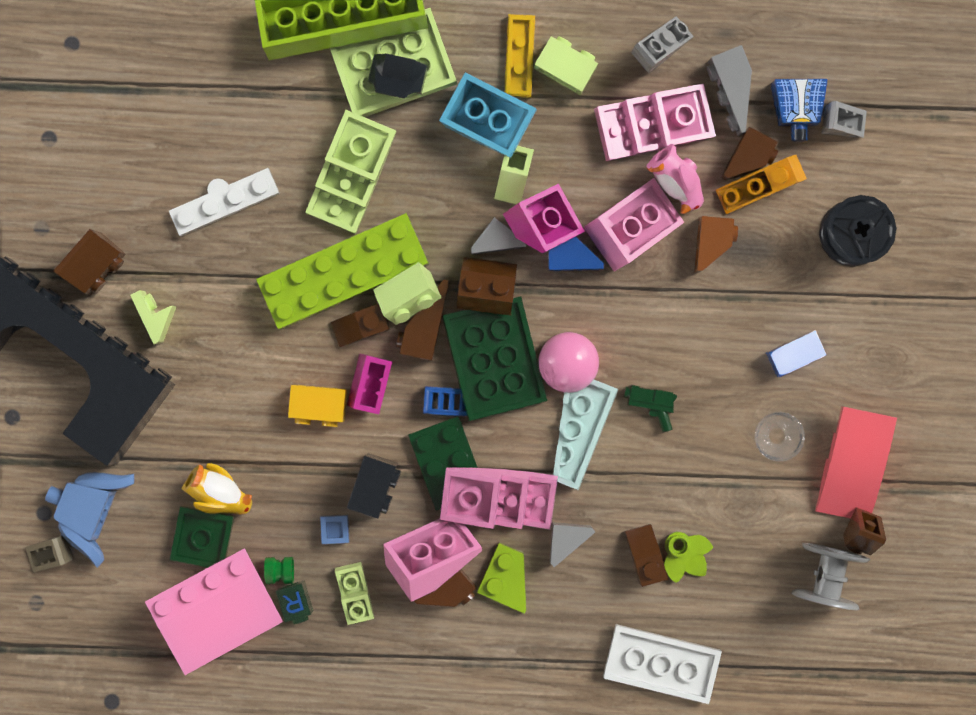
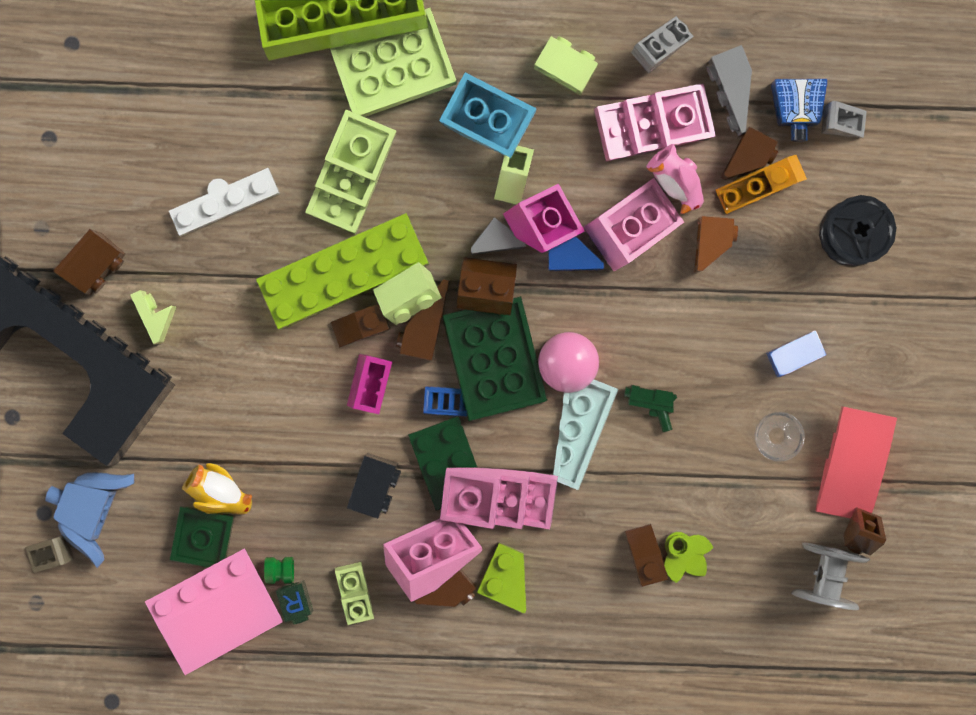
(317, 403): yellow piece -> none
(334, 529): medium blue plate -> none
(397, 75): black slope -> none
(519, 55): yellow tile -> none
(566, 539): light grey slope -> none
(662, 664): white plate -> none

